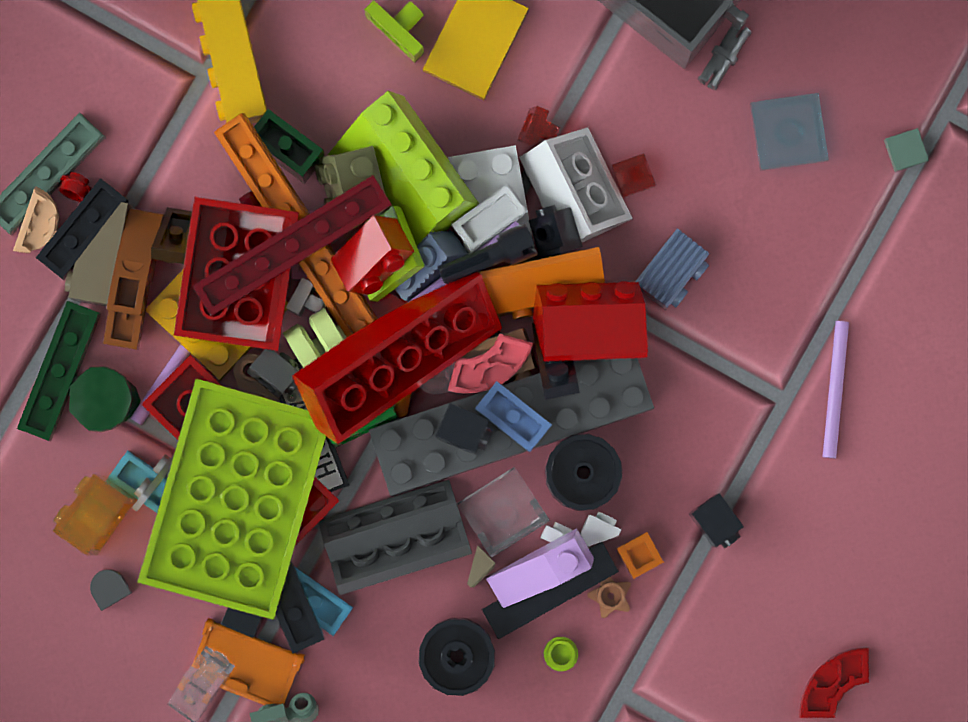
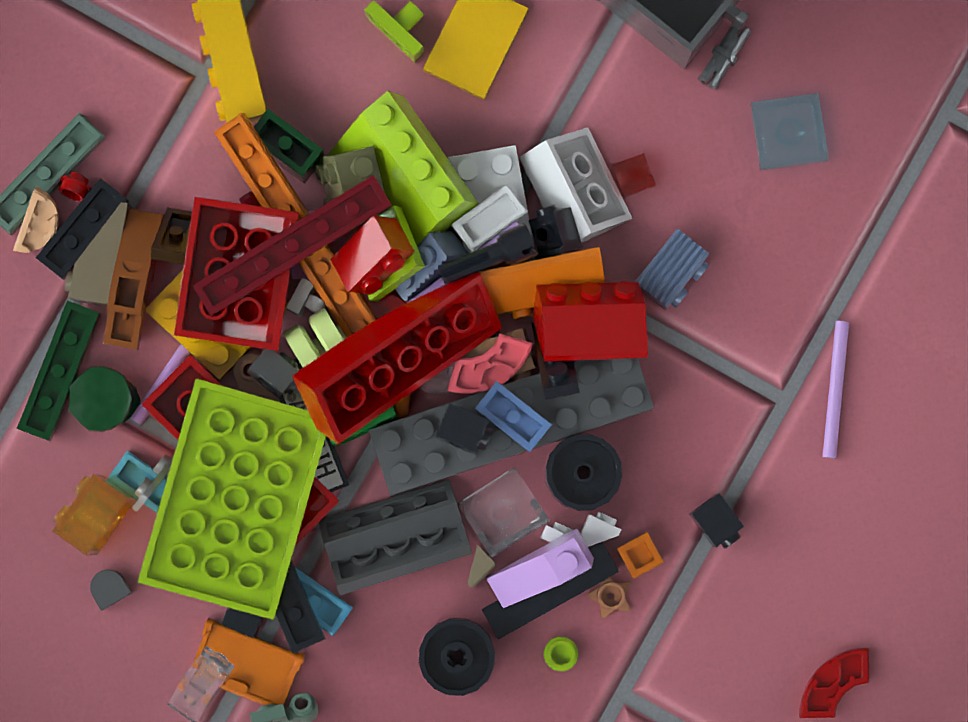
(537, 127): clear red tile -> none
(906, 150): sand green tile -> none

